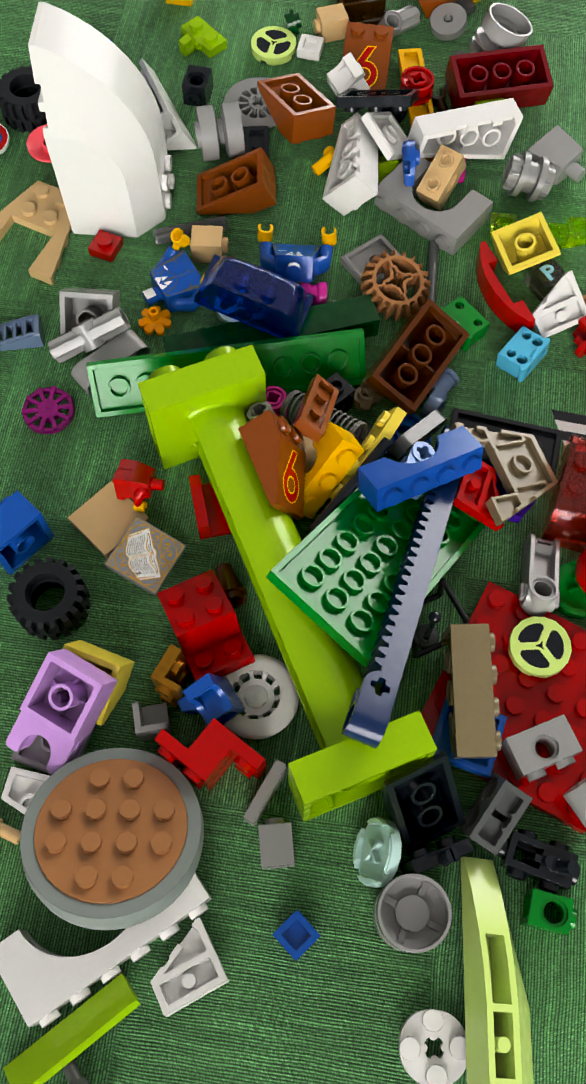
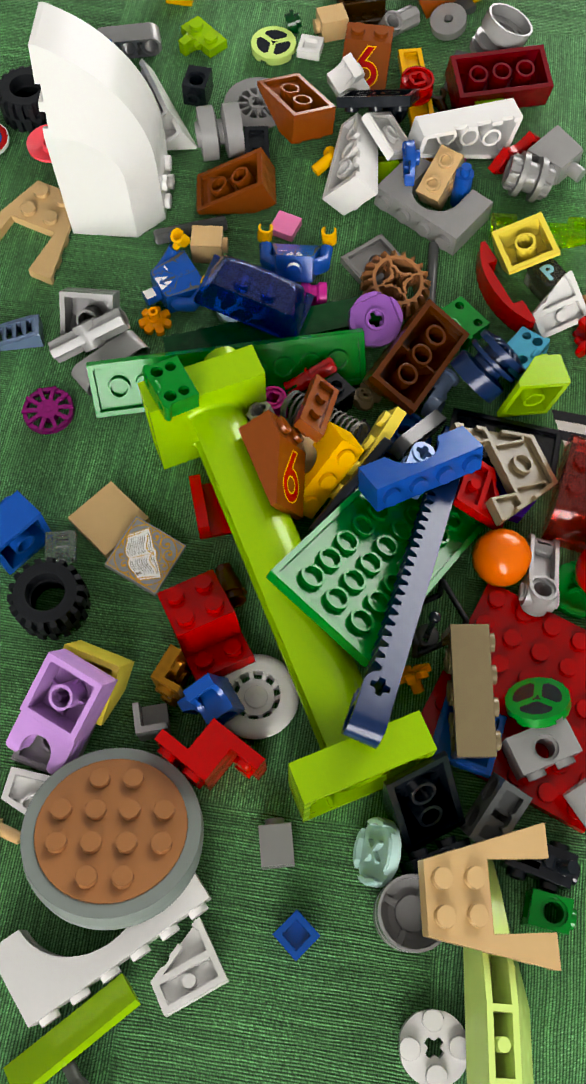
(61, 545): none -> clear tile
(105, 245): red plate -> none
(135, 39): none -> light grey beam
(137, 482): red piece -> none
(170, 387): none -> green piece
(265, 793): light grey tile -> none
(286, 225): none -> bright pink tile
(324, 369): none -> red axle
(381, 306): none -> medium lavender plate
(414, 675): none -> light orange plant
(458, 898): none -> tan wing
(462, 183): none -> blue cylinder
(488, 365): none -> dark blue wheel
(500, 162): none -> red tile
(501, 557): none -> orange helmet
(537, 387): none -> lime slope
(538, 702): none -> green tile
(539, 647): yellowish green tile -> none

